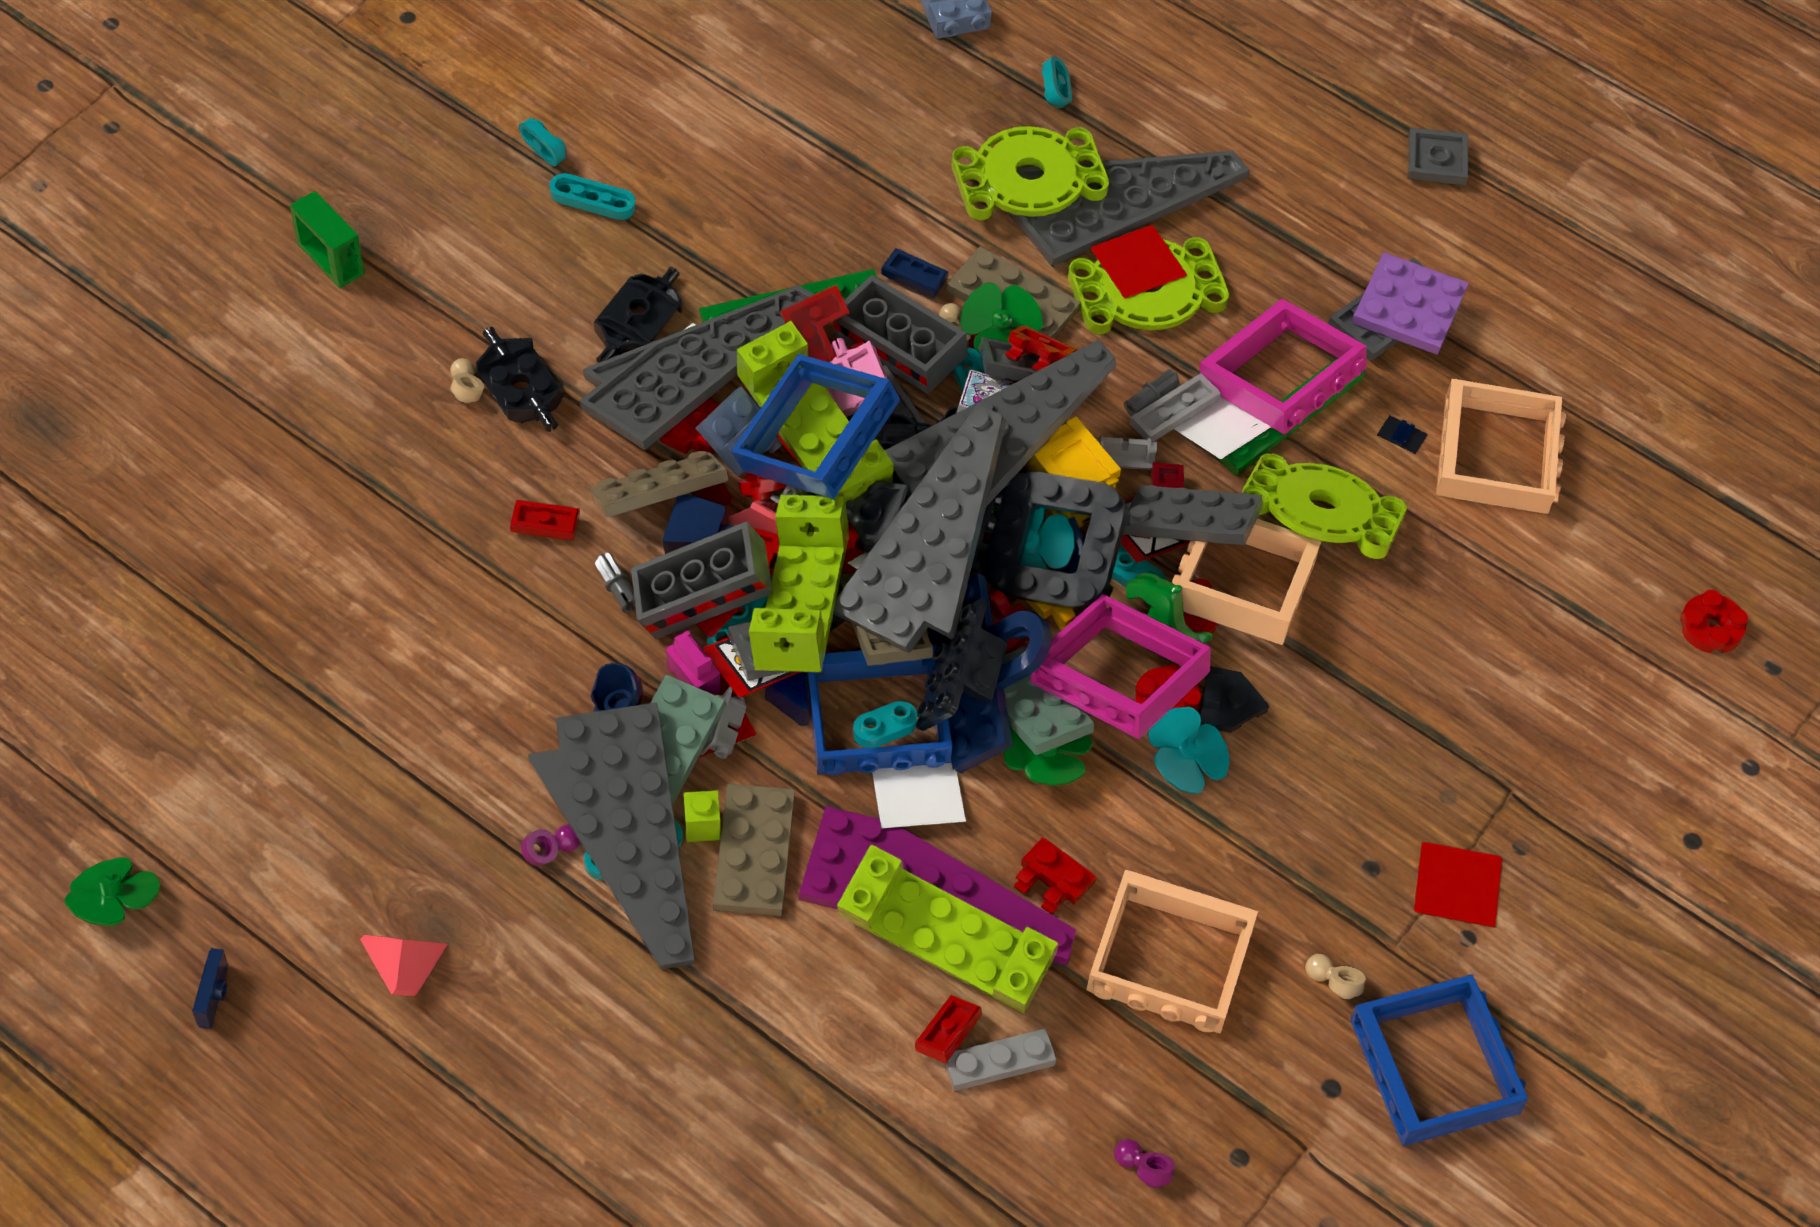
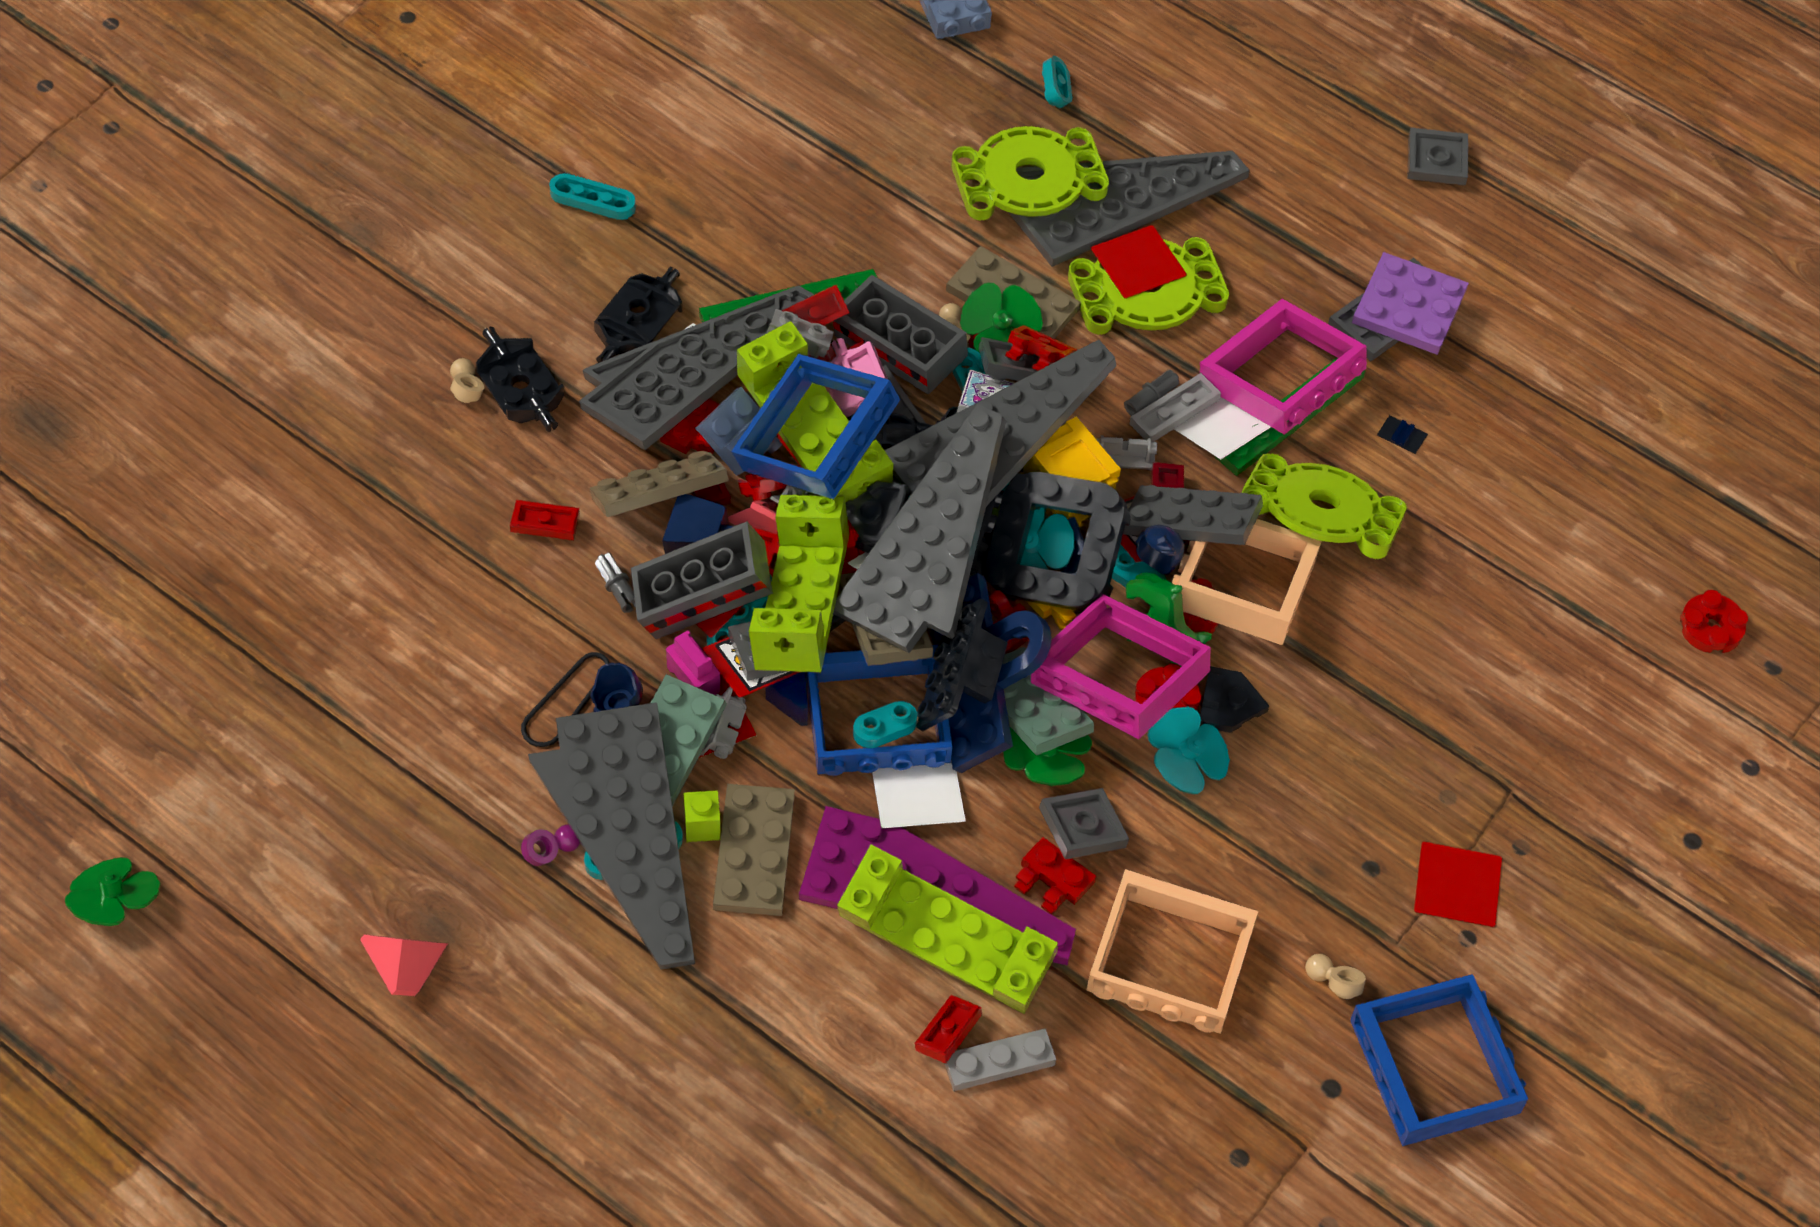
(211, 988): dark blue plate -> none
(327, 239): green window -> none
(542, 141): teal plate -> none
(552, 691): none -> black piece
(815, 334): none -> light grey hinge
(914, 273): dark blue plate -> none
(1083, 823): none -> dark grey plate
(1153, 1167): magenta plate -> none
(1160, 548): none -> dark blue hair
(1507, 402): light nougat window -> none

